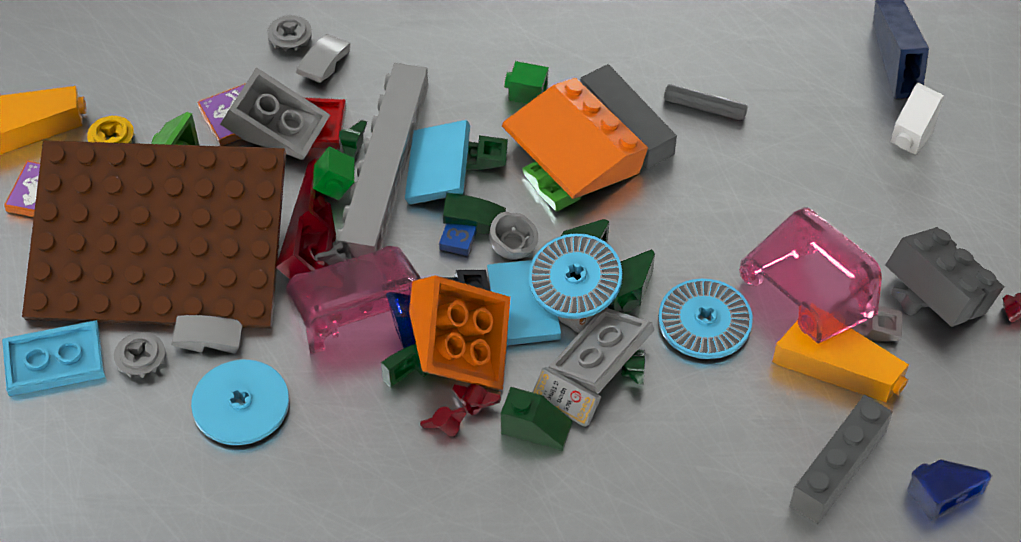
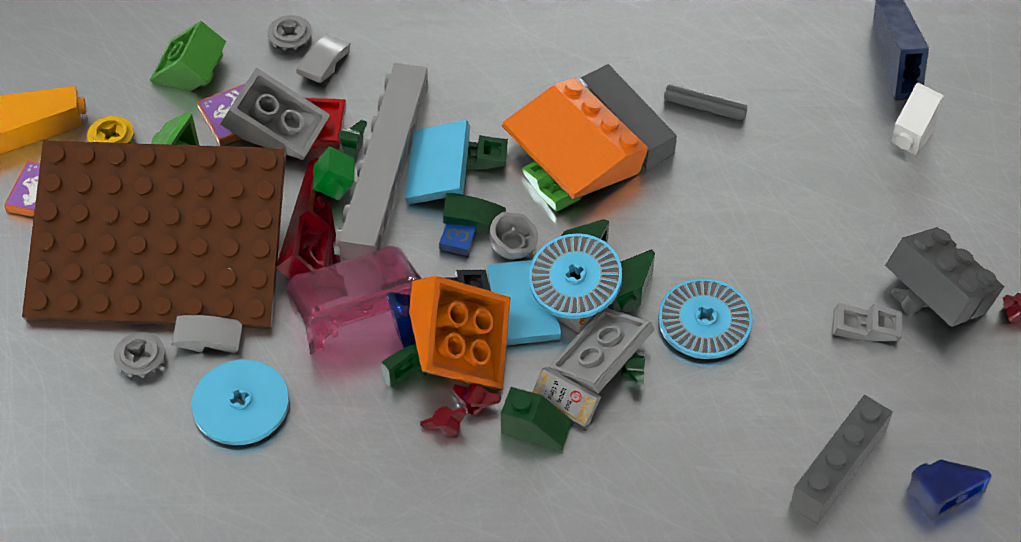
(53, 358): medium azure tile -> none
(190, 58): none -> bright green slope
(337, 254): dark grey piece -> none
(526, 82): green brick -> none
(819, 271): clear pink windscreen -> none
(844, 361): light orange slope -> none

